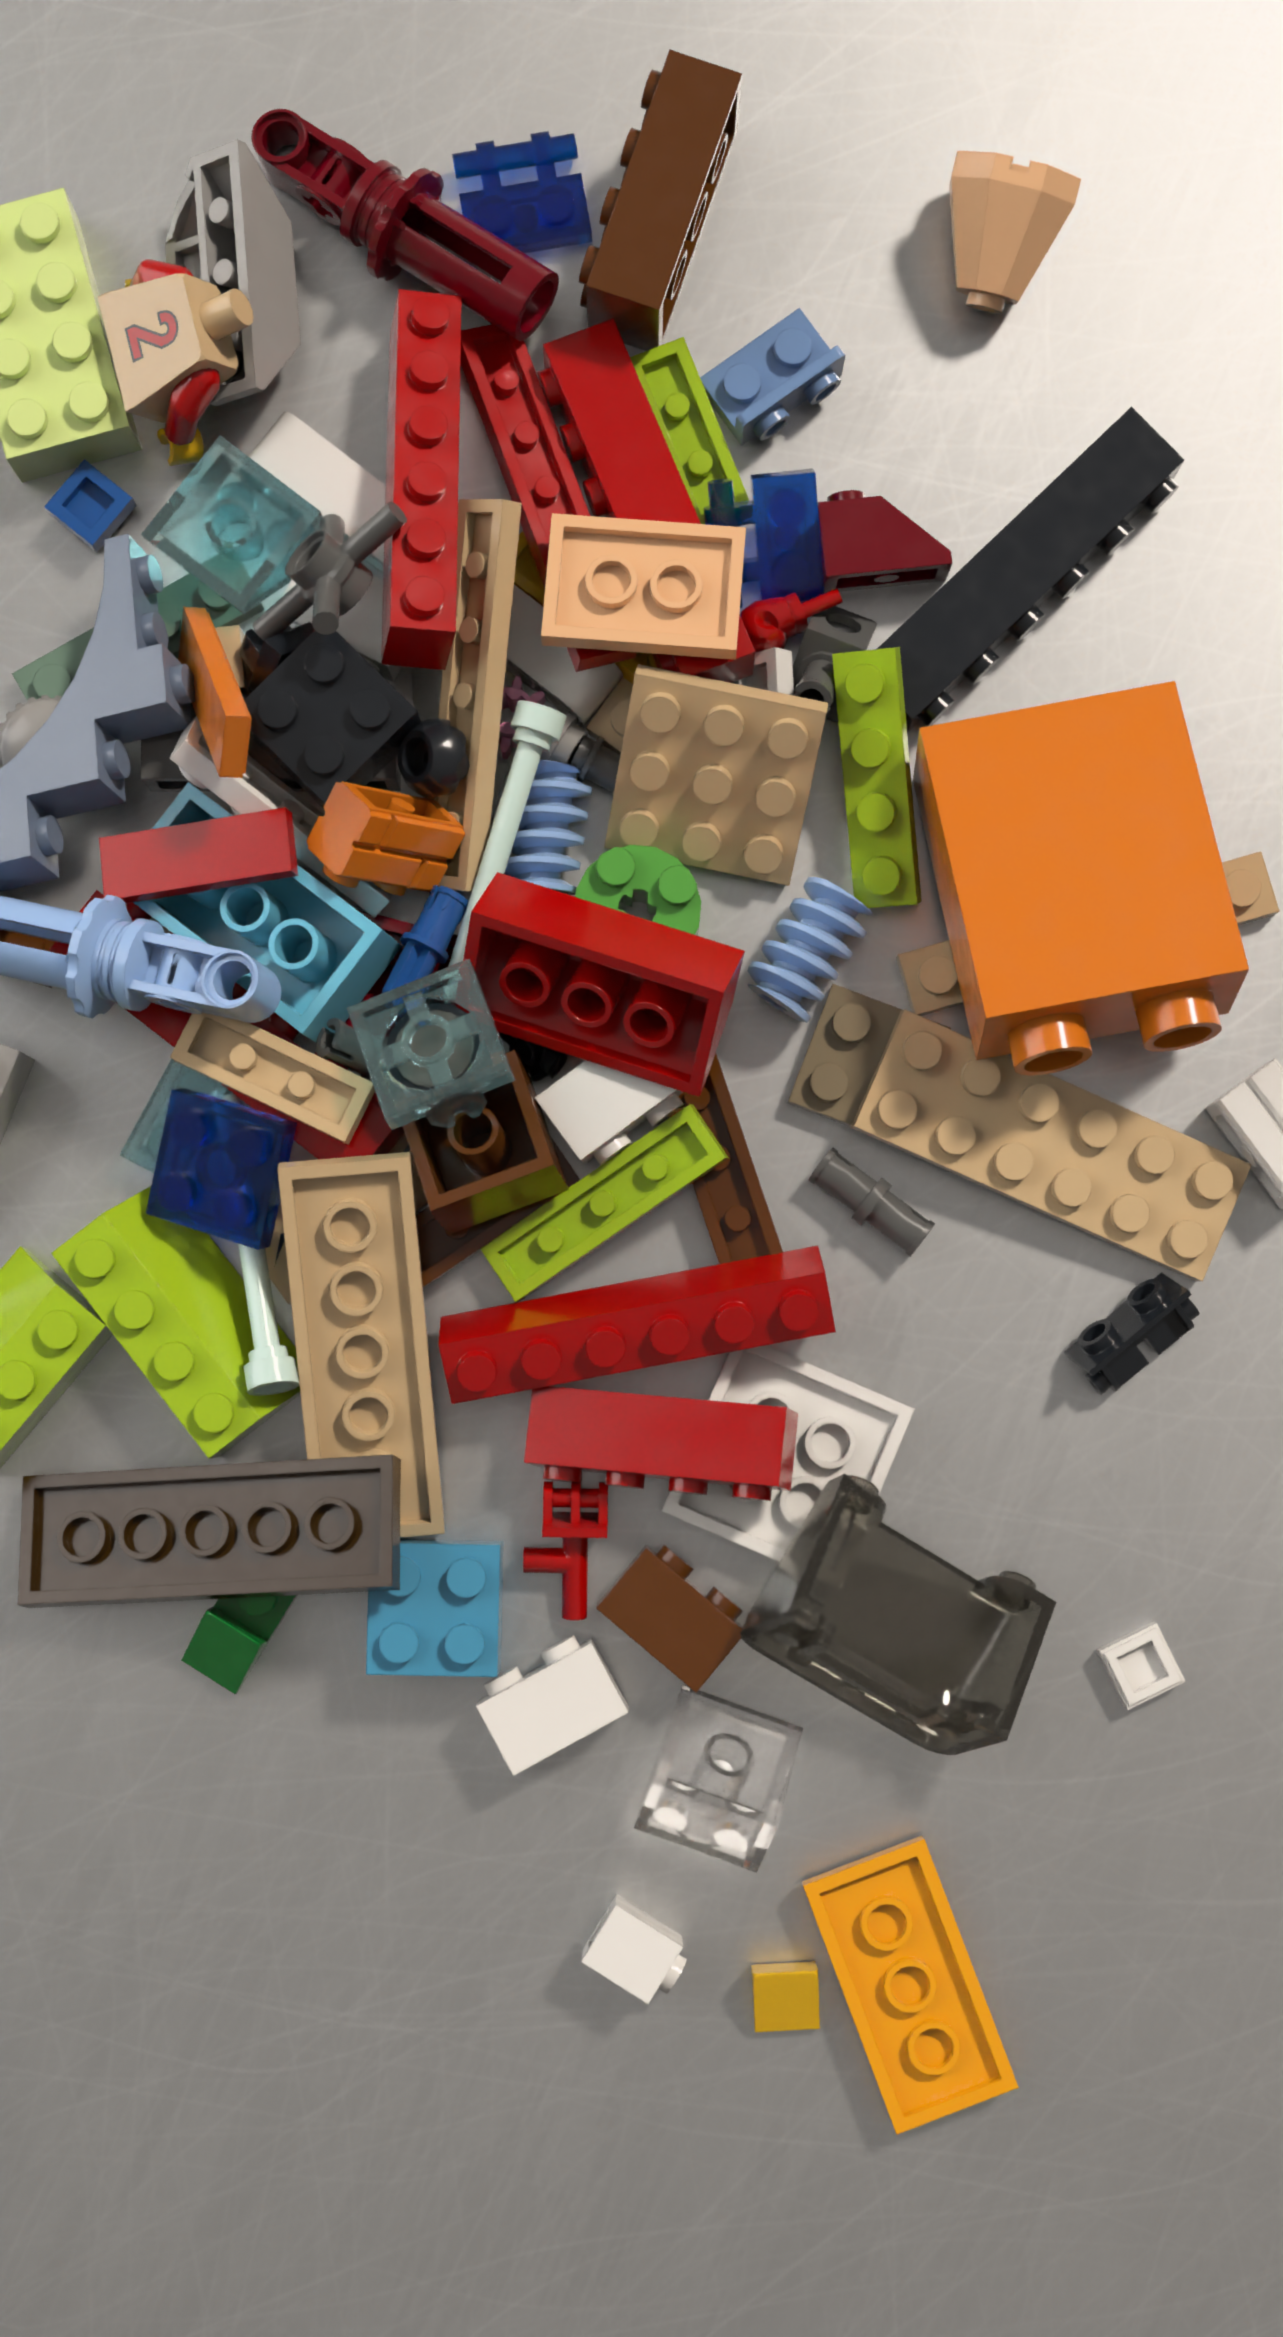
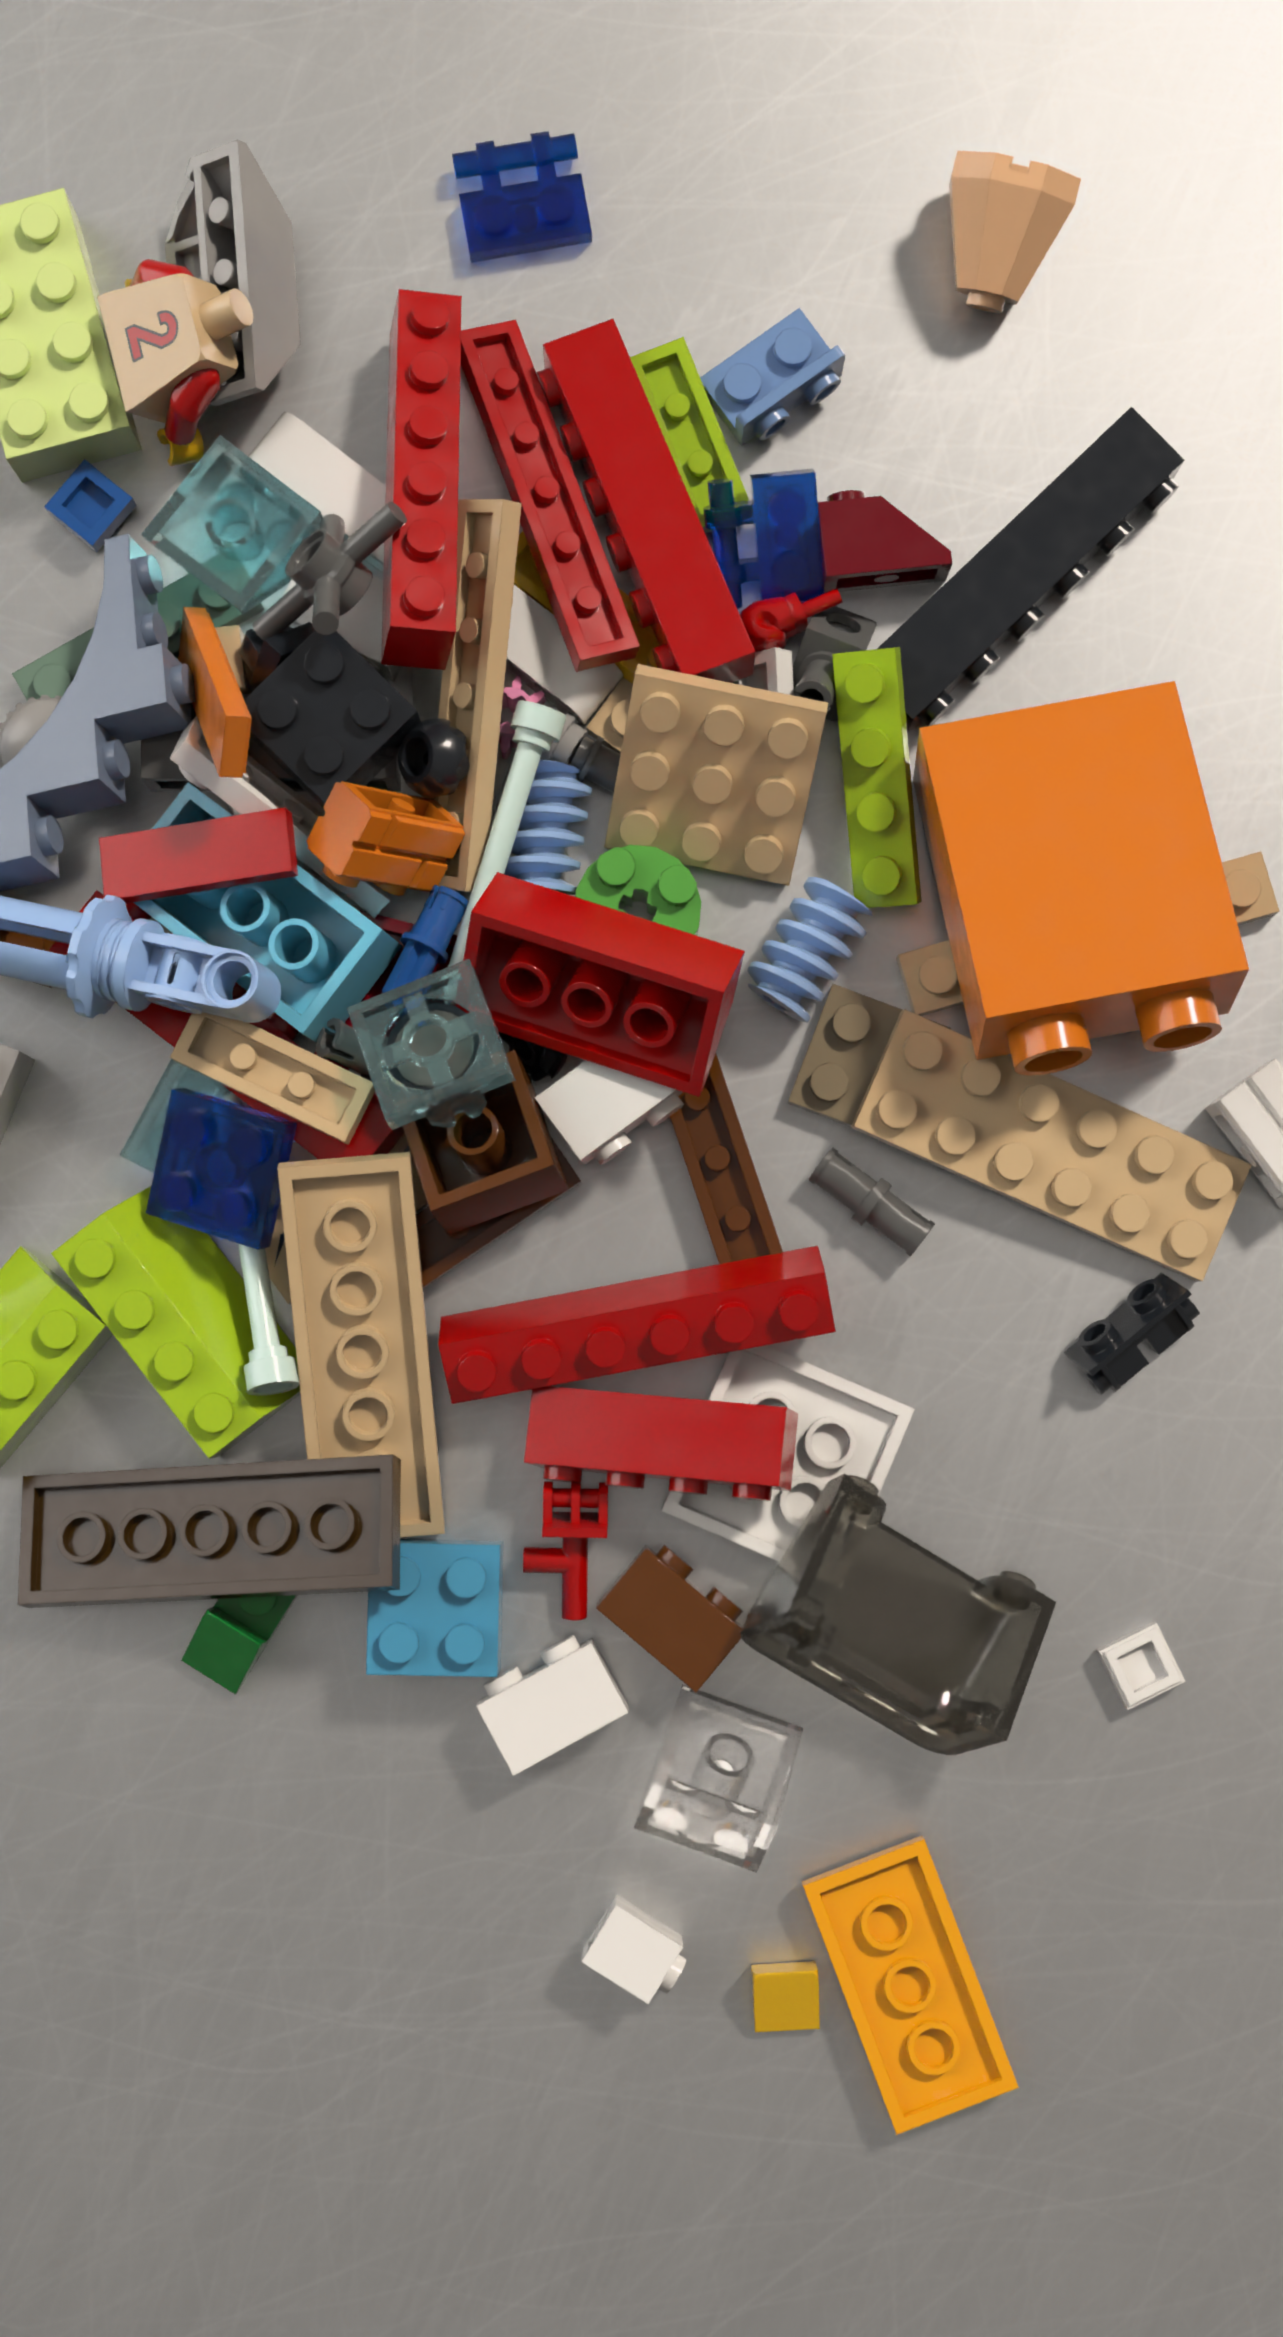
(398, 220): dark red piece -> none
(604, 1203): lime plate -> none
(643, 586): light nougat plate -> none
(662, 198): reddish brown brick -> none

